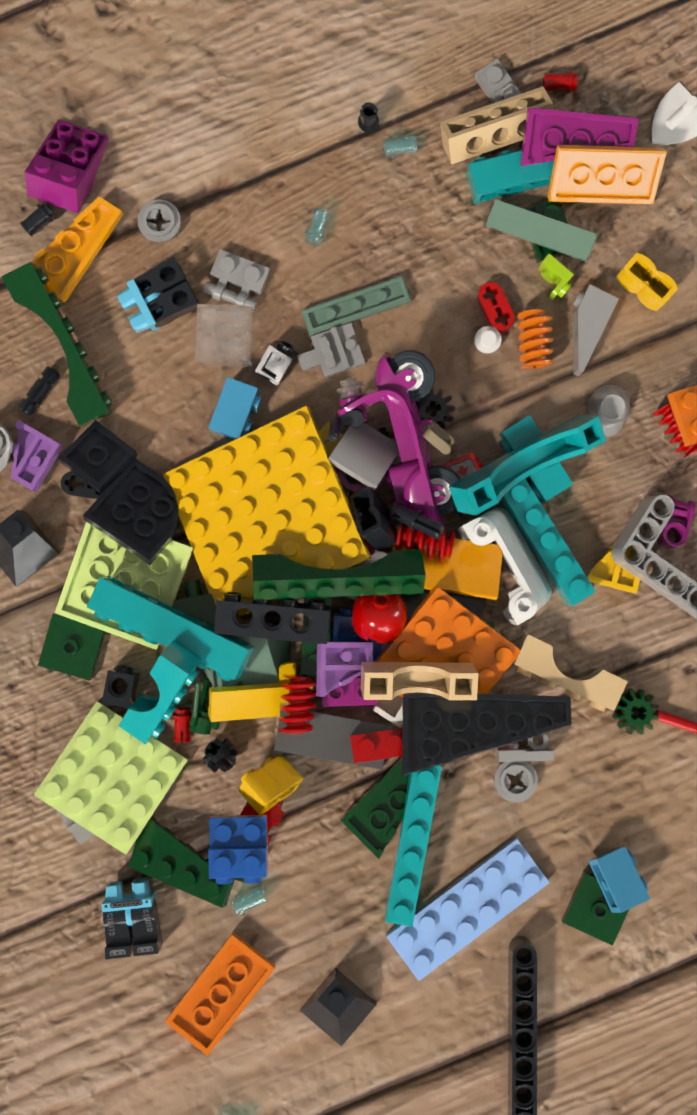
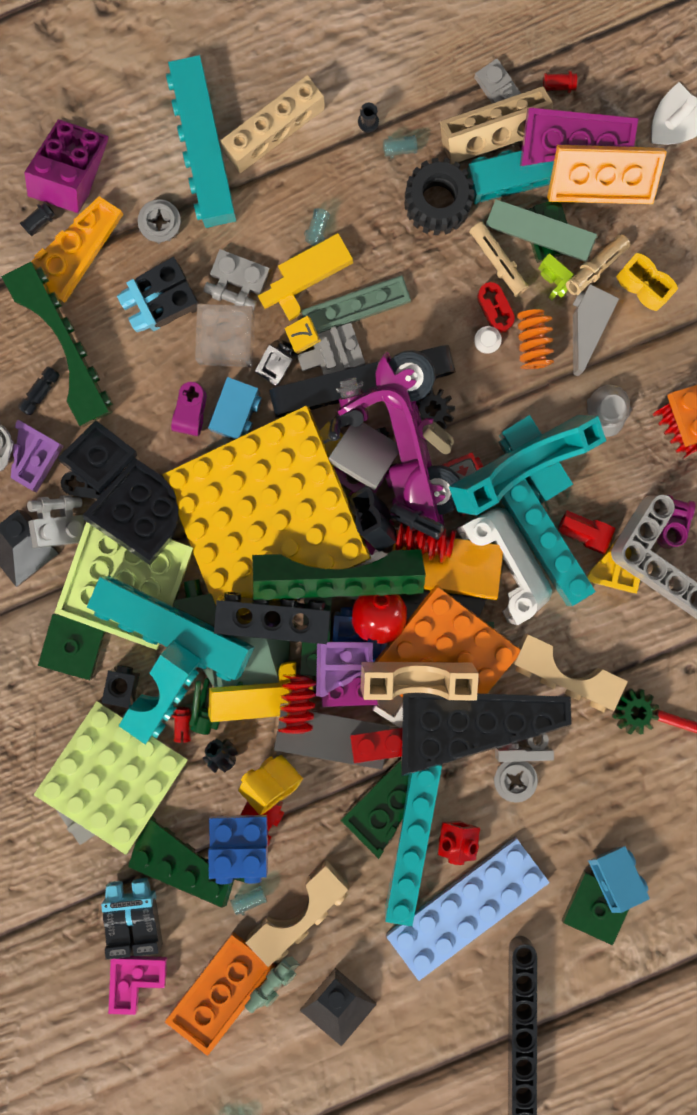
(59, 530): none -> light grey plate
(128, 975): none -> dark pink plate
(189, 415): none -> magenta piece
(201, 140): none -> teal brick
(267, 992): none -> sand green plate
(273, 124): none -> tan brick
(273, 936): none -> tan arch
(302, 334): none -> yellow tile
(304, 272): none -> yellow piece
(322, 391): none -> black beam
(442, 175): none -> black tyre
(458, 842): none -> red brick
(481, 234): none -> tan pin
(591, 270): none -> tan pin
(593, 534): none -> red piece

